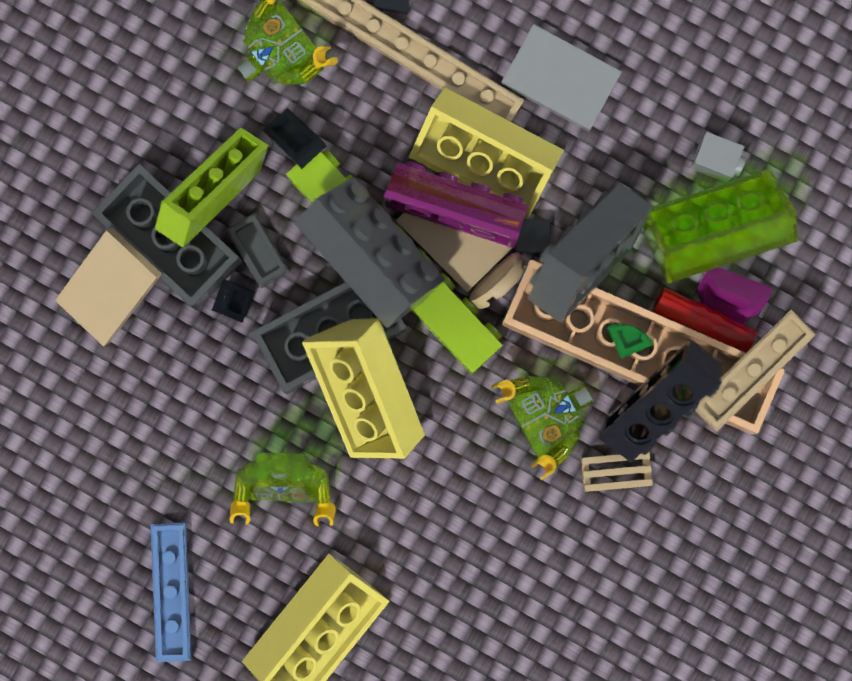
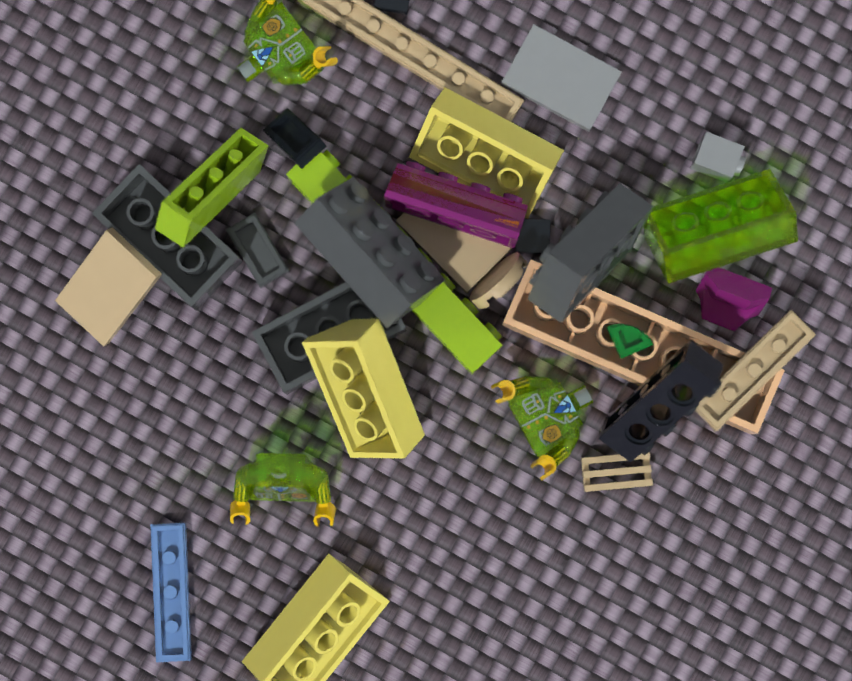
(233, 300): black tile -> none
(703, 319): red axle -> none

